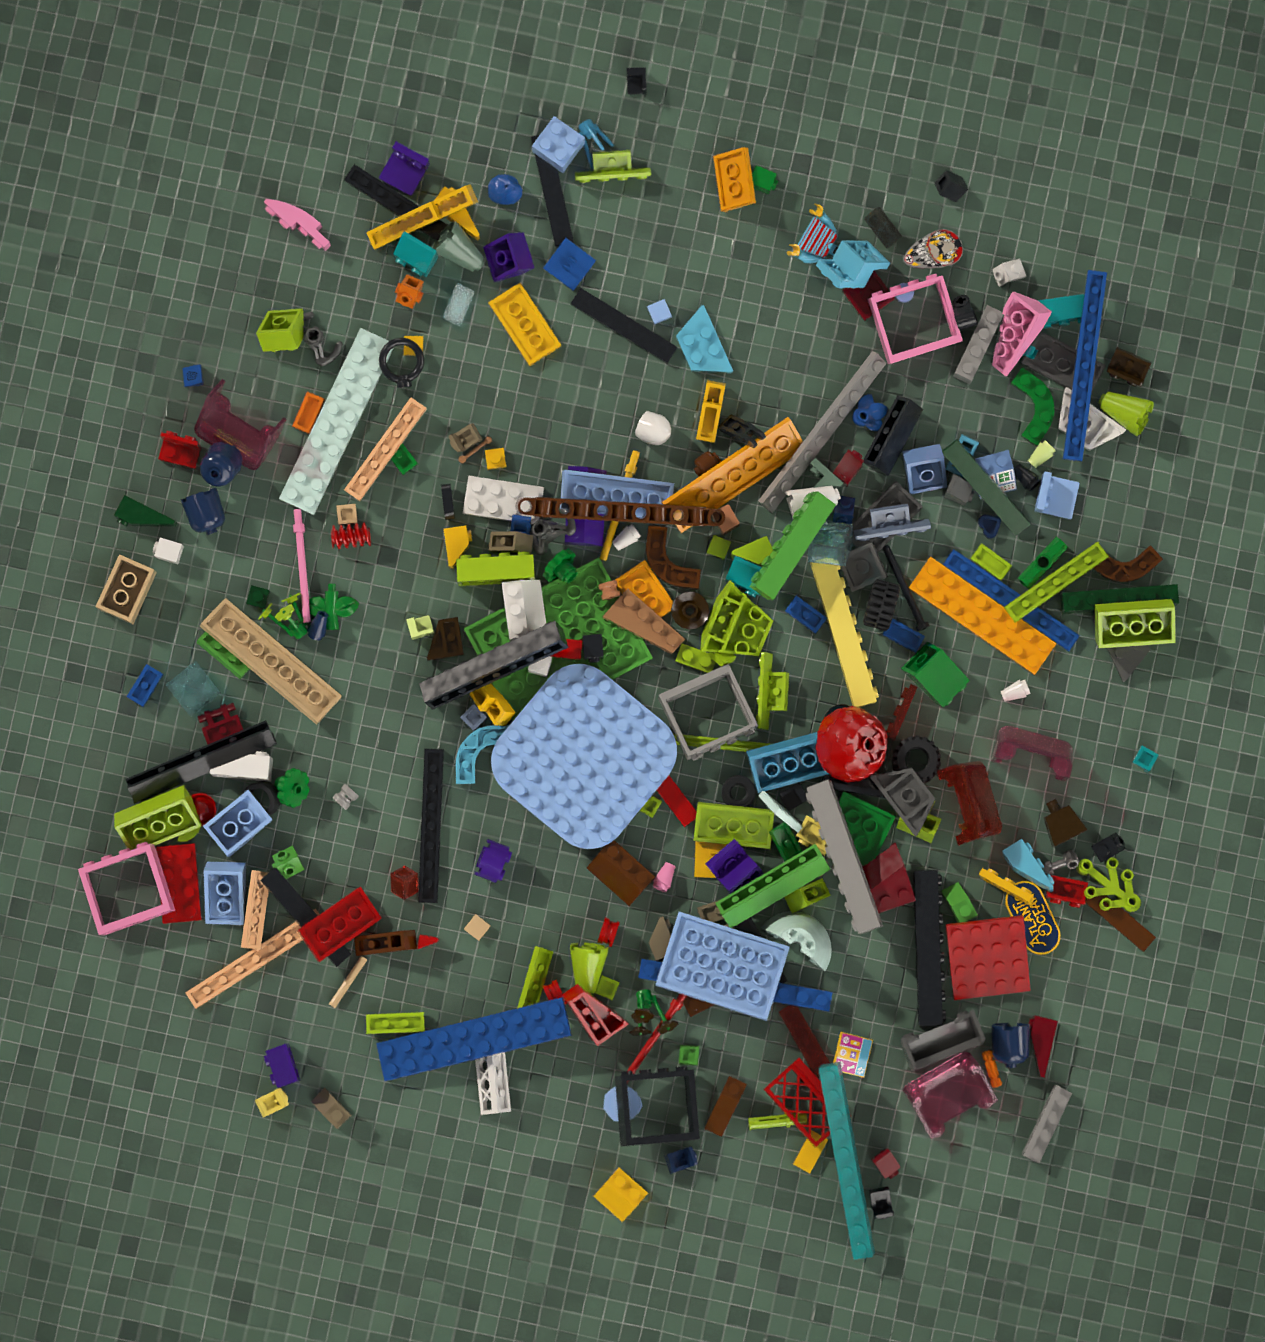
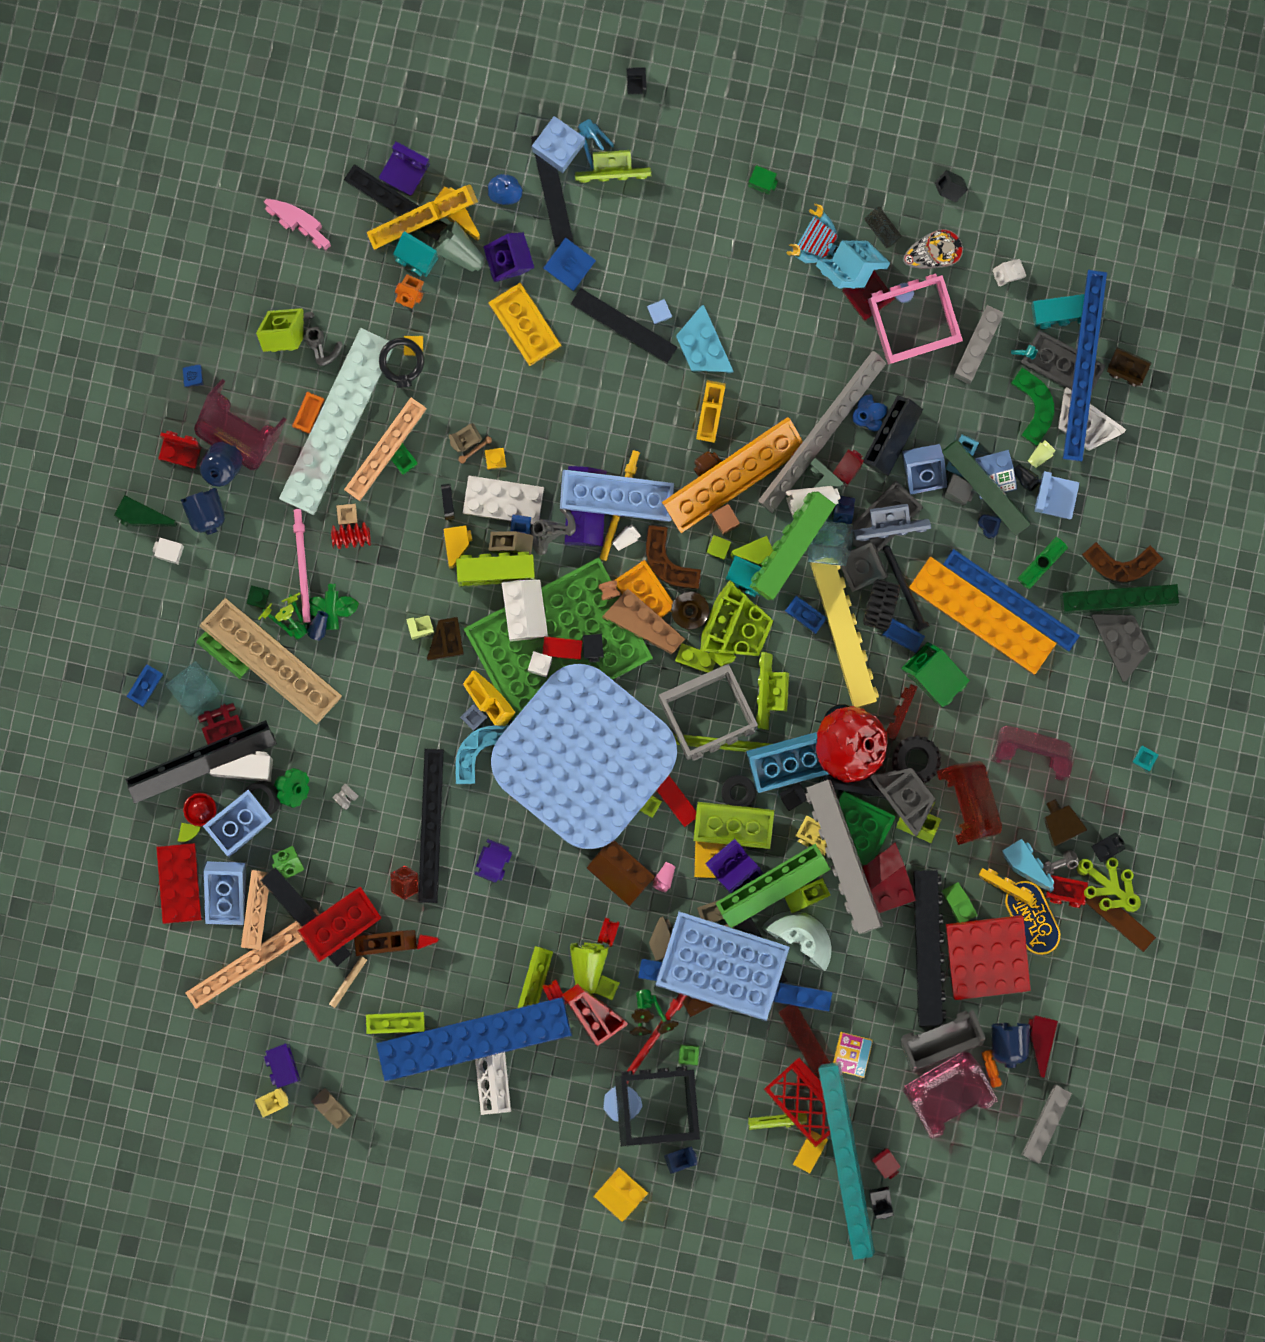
(126, 589): tan brick -> none
(157, 819): lime slope -> none
(162, 886): bright pink window -> none
(458, 304): clear light blue slope -> none
(477, 927): tan tile -> none
(493, 665): black brick -> none
(561, 567): green plant -> none
(620, 511): reddish brown beam -> none
(653, 428): white piece -> none
(725, 1106): reddish brown slope -> none
(734, 179): light orange tile -> none
(741, 430): black hinge -> none
(780, 811): light aqua tile -> none
(785, 841): green plate -> none
(964, 313): black piece -> none
(991, 562): lime tile -> none
(1016, 691): white cone -> none
(1020, 326): bright pink wedge -> none
(1056, 582): lime tile -> none
(1127, 410): lime cone -> none
(1135, 623): lime brick -> none

